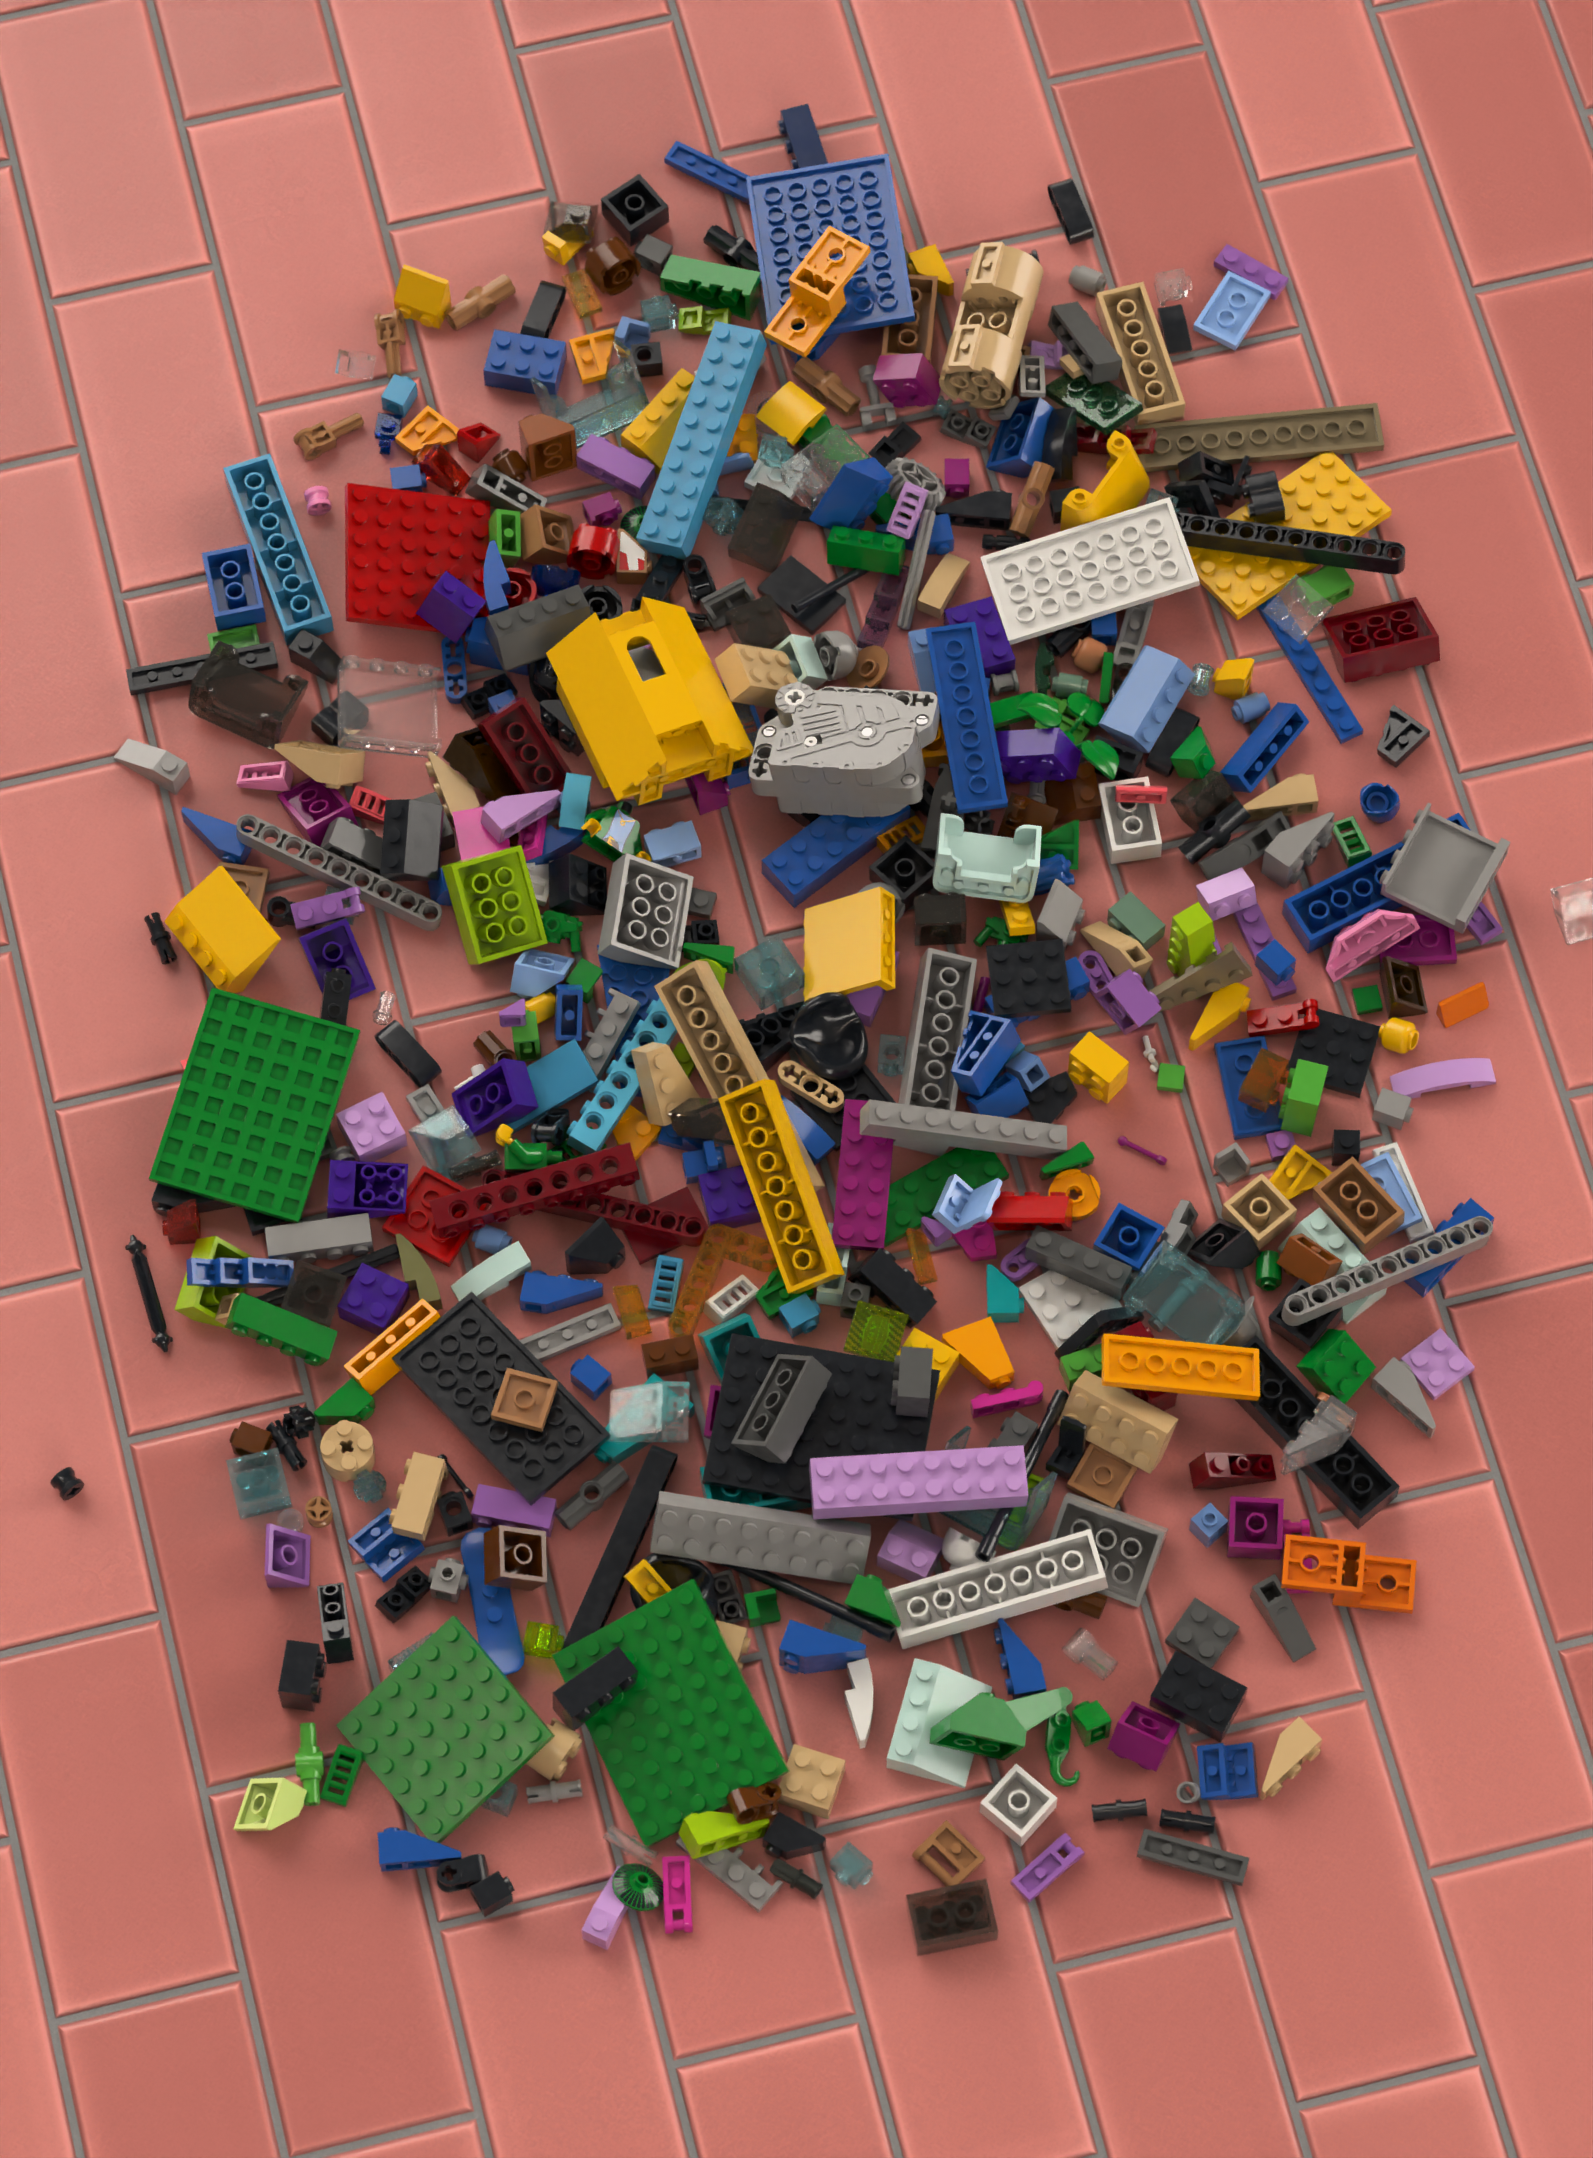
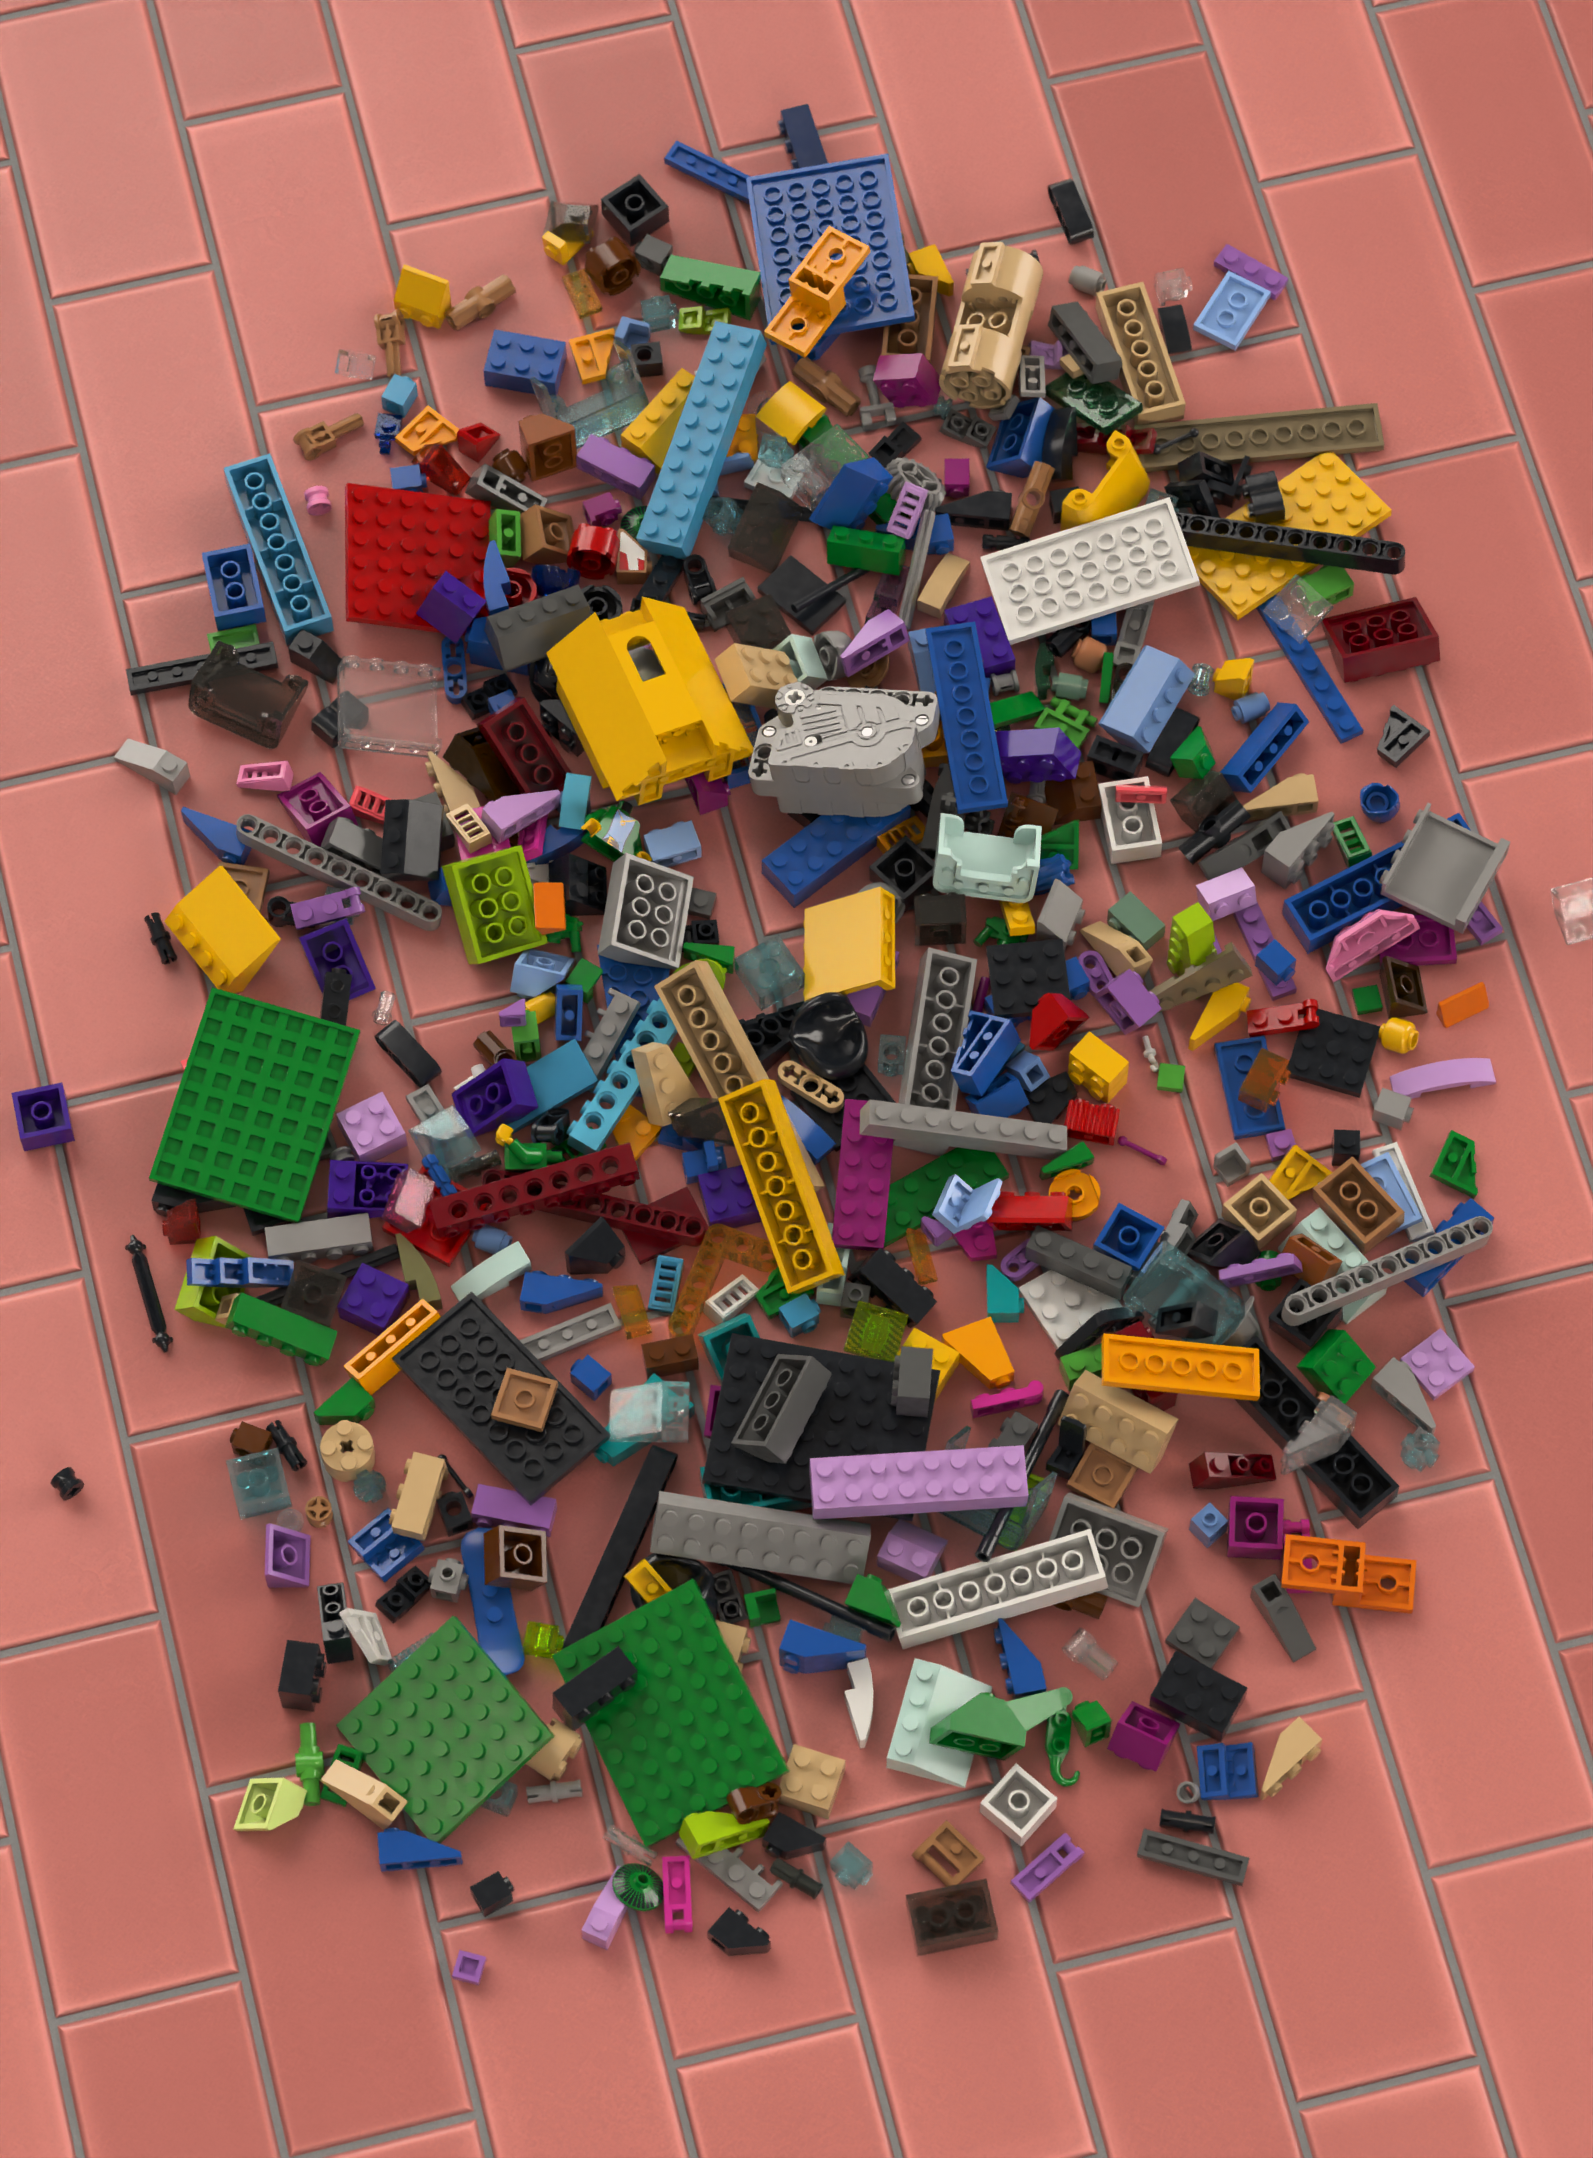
(43, 1116): none -> dark purple brick
(299, 1422): black gear -> none
(325, 762): tan slope -> none
(364, 1793): none -> tan slope
(368, 1634): none -> white wing
(409, 1200): none -> clear pink brick
(438, 1175): none -> blue axle
(464, 1872): black piece -> none
(469, 1967): none -> medium lavender plate
(476, 842): none -> tan slope
(544, 310): black beam -> none
(549, 907): none -> orange slope
(603, 1484): dark grey piece -> none
(735, 251): black piece -> none
(737, 1936): none -> black slope
(875, 640): none -> medium lavender slope
(959, 1549): white cylinder -> none
(1045, 711): green plant -> none
(1054, 1021): none -> red slope
(1092, 1121): none -> red brick
(1119, 1810): black pin -> none
(1187, 1320): none -> black slope
(1192, 433): none -> black hinge
(1260, 1270): none -> medium lavender plate
(1302, 1097): bright green brick -> none
(1420, 1449): none -> clear light blue brick
(1456, 1164): none -> green wing

